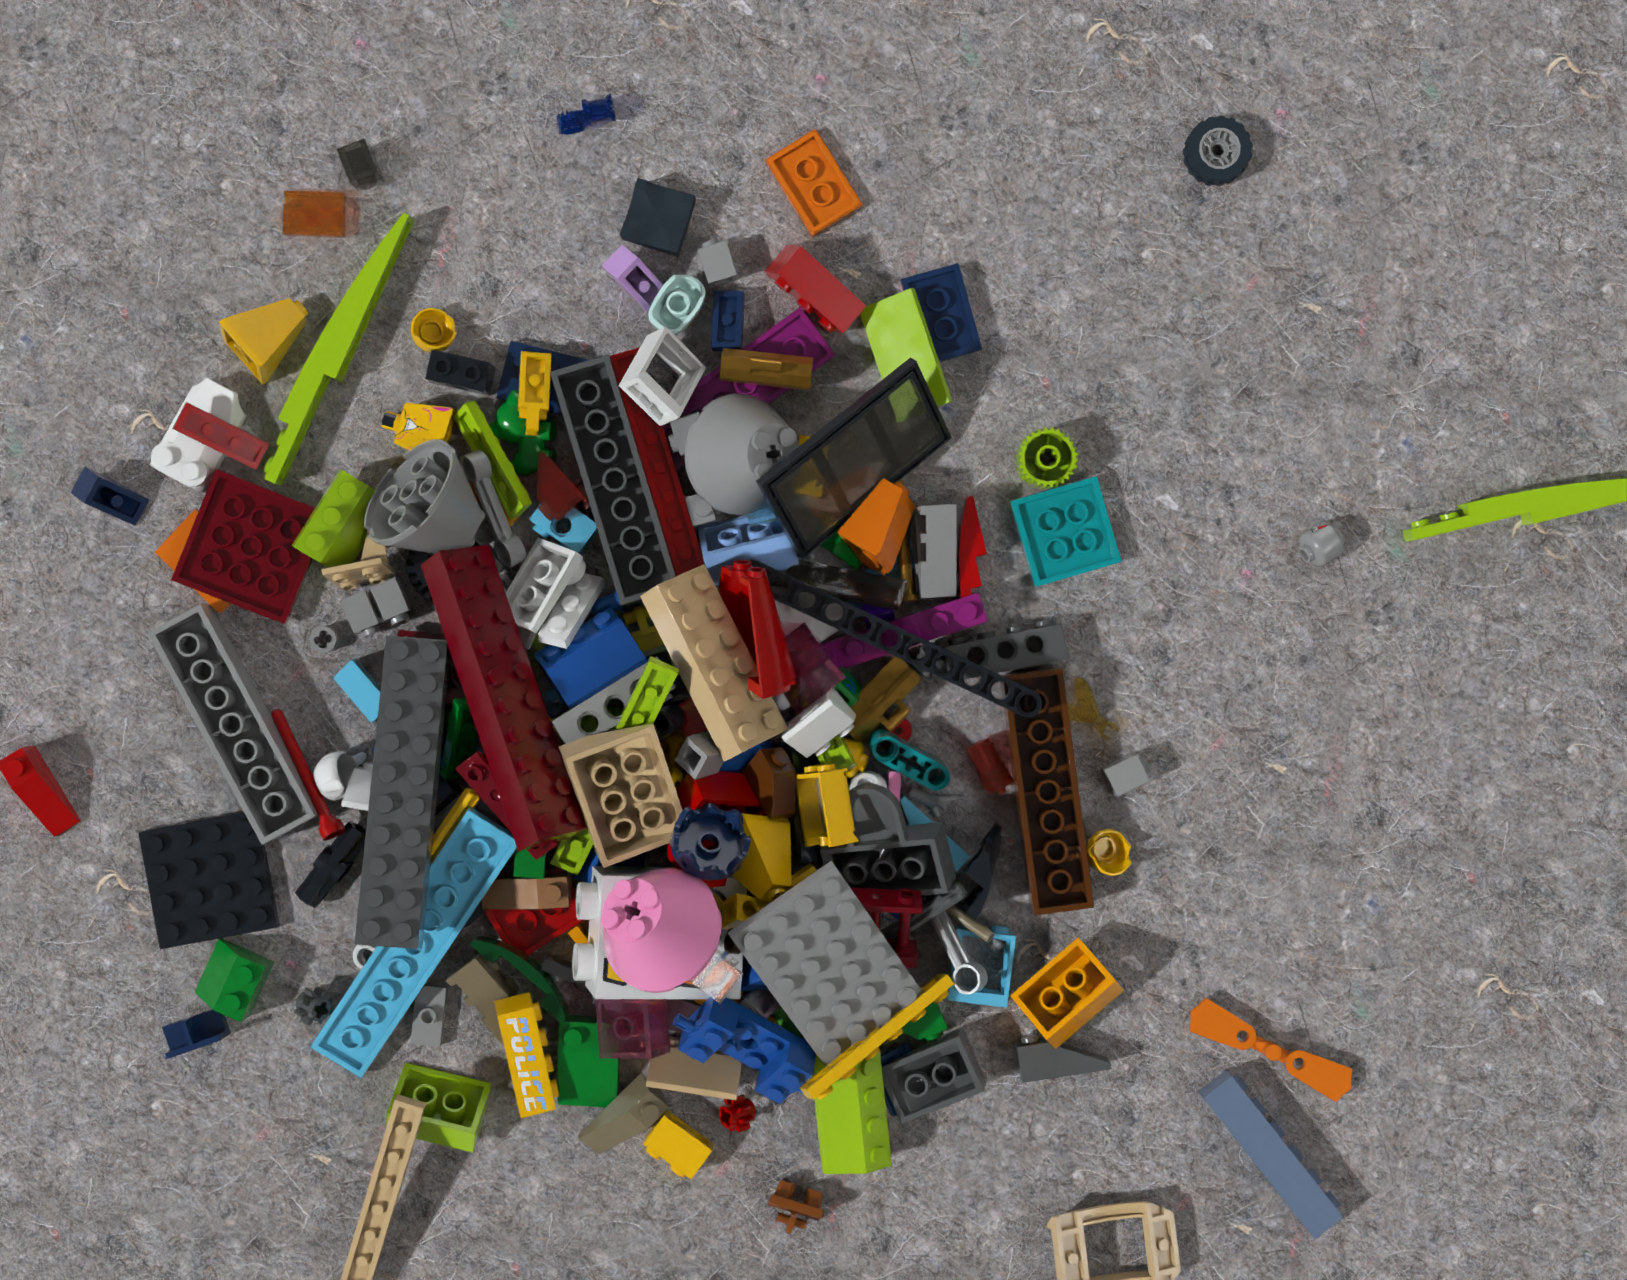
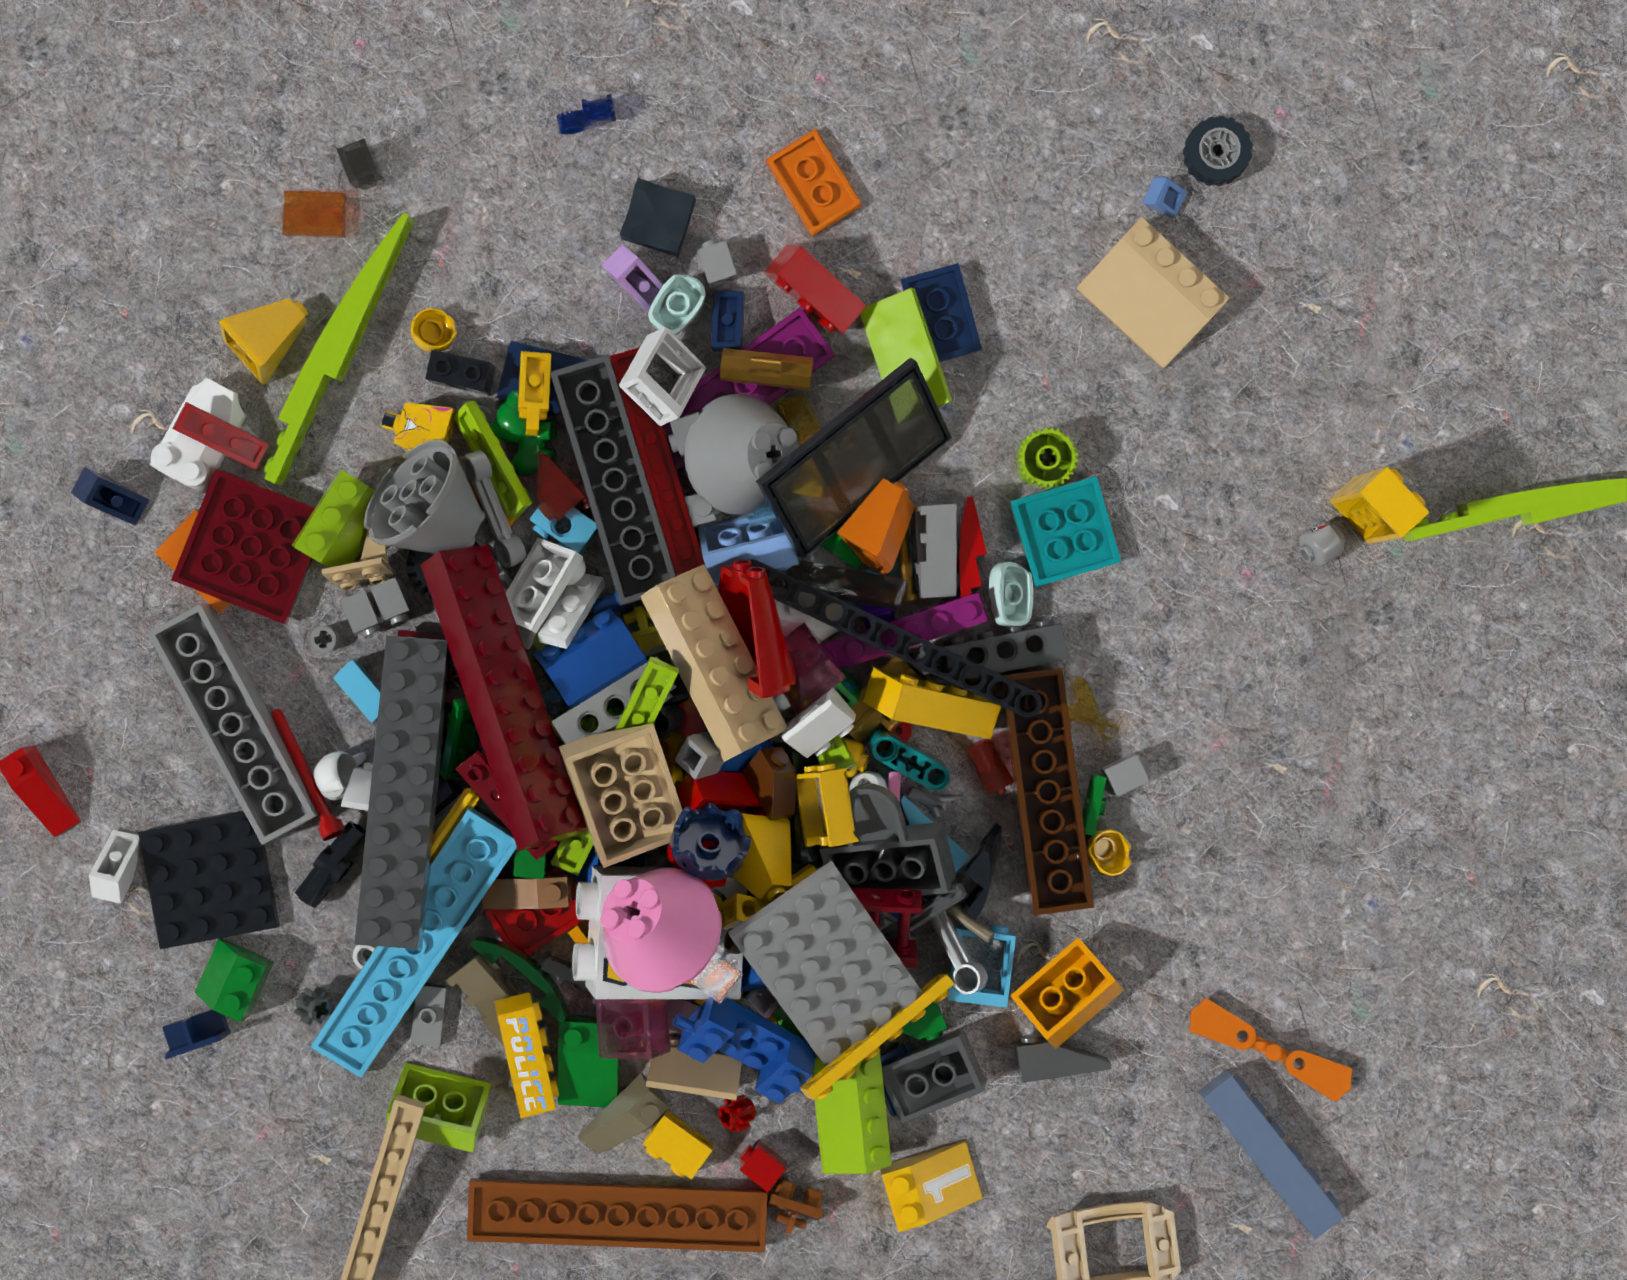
(115, 867): none -> white slope
(617, 1215): none -> dark orange plate
(762, 1165): none -> red brick
(799, 417): none -> clear yellow plate
(931, 704): none -> yellow wedge
(931, 1185): none -> yellow slope
(1010, 594): none -> light aqua piece
(1094, 803): none -> green plate
(1152, 293): none -> tan slope
(1165, 196): none -> medium blue slope
(1380, 505): none -> yellow brick

